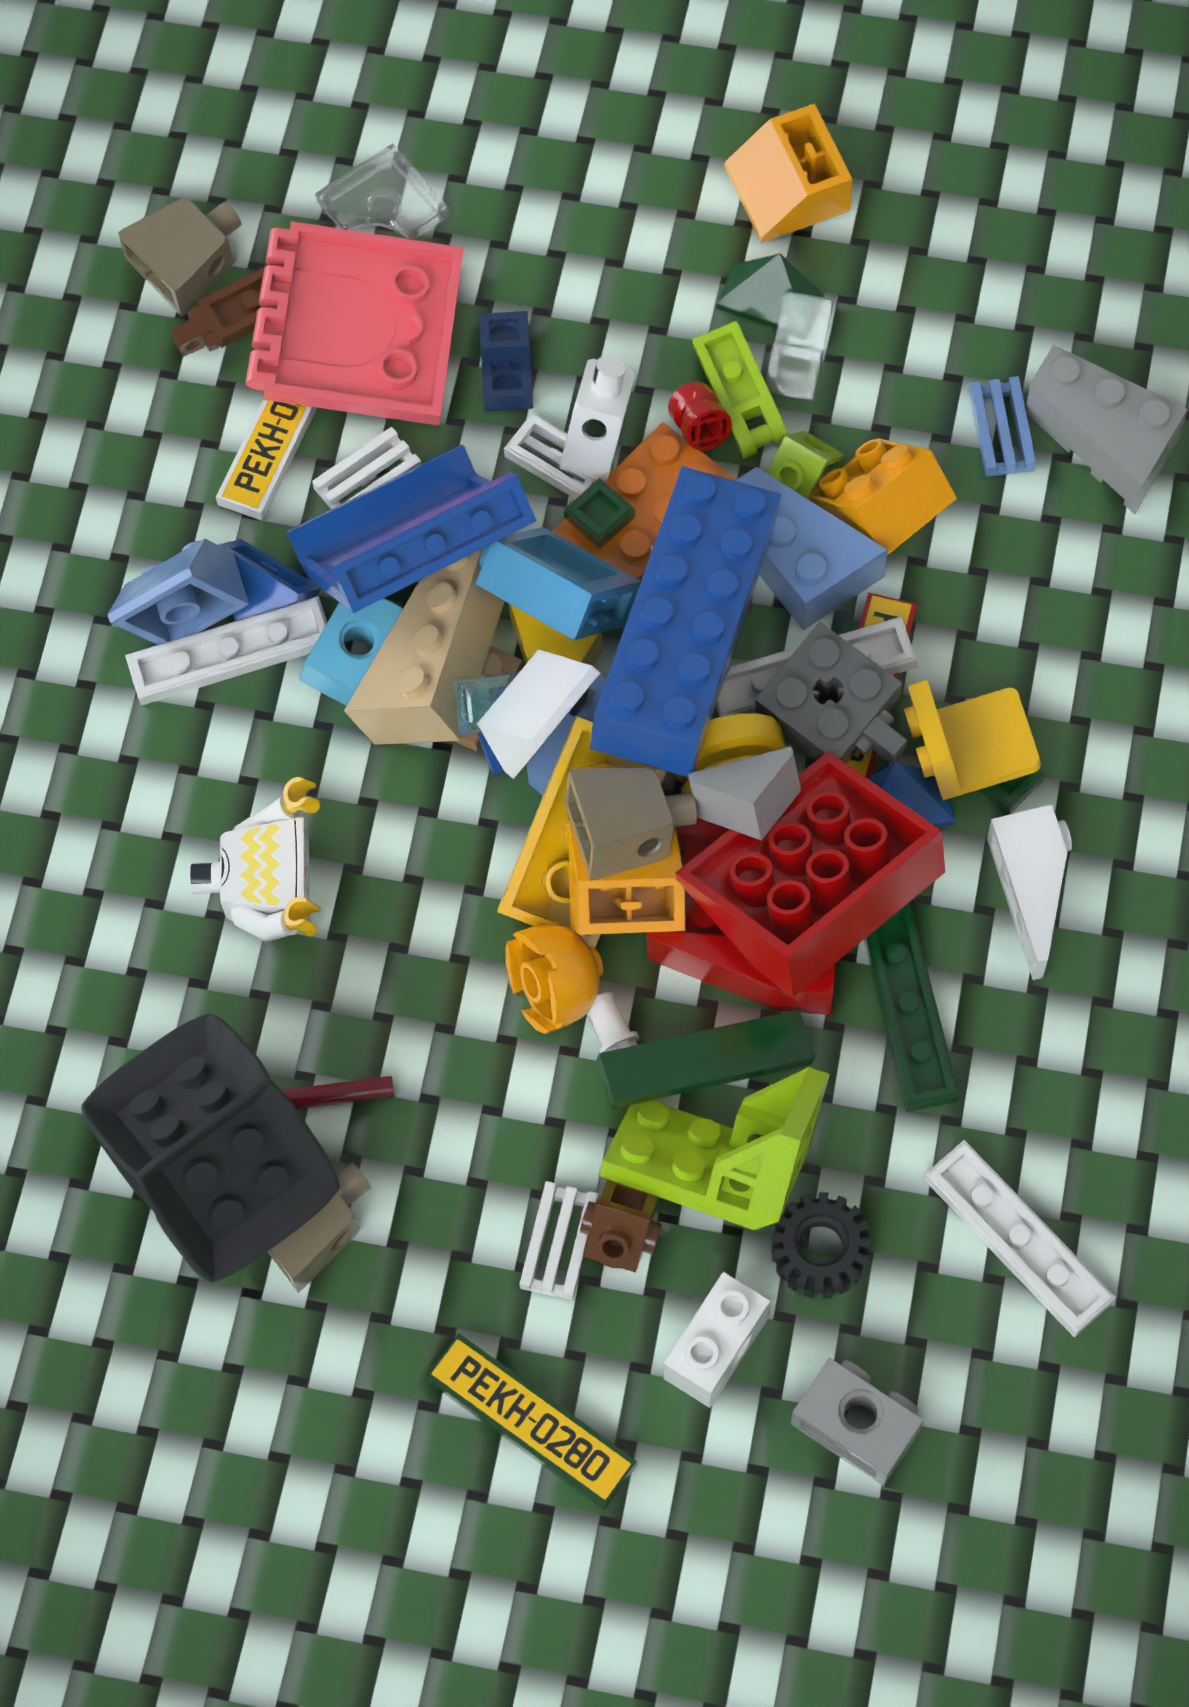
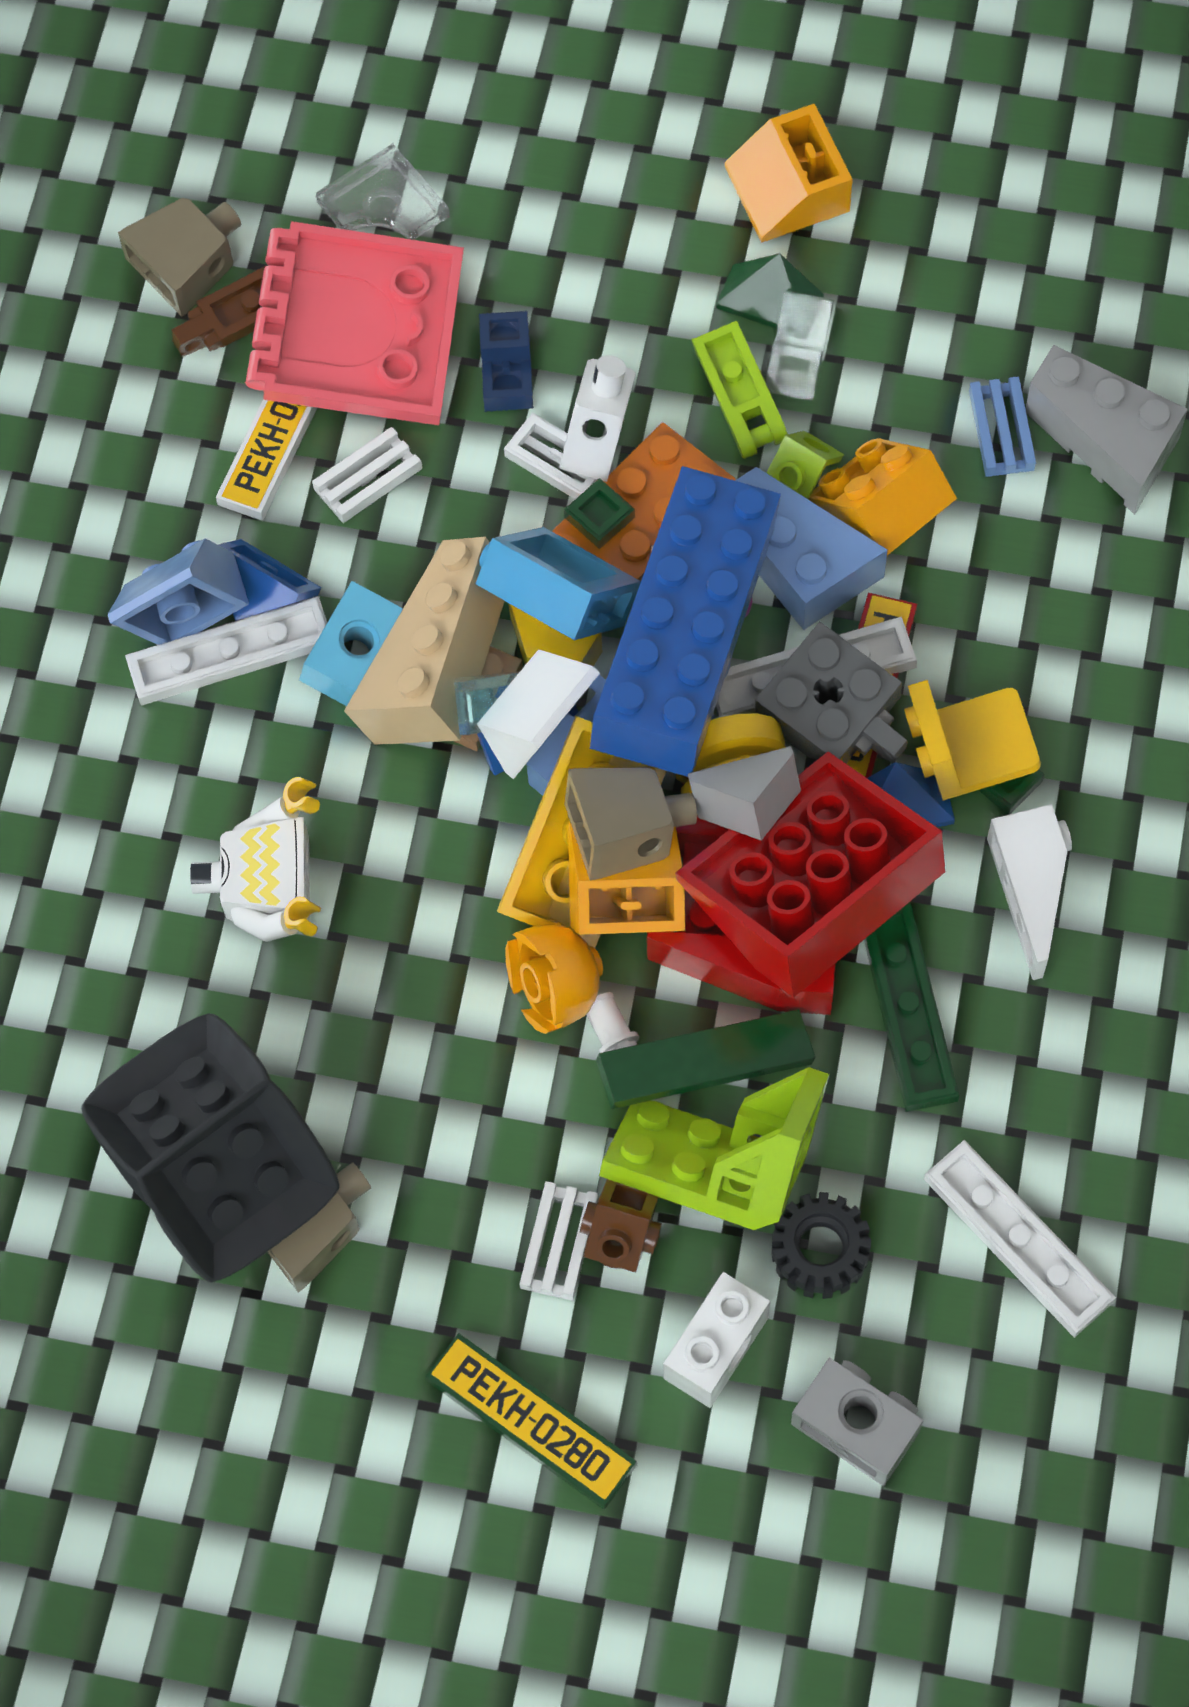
(341, 1092): dark red bar -> none
(408, 529): blue panel -> none
(699, 416): red wheel -> none

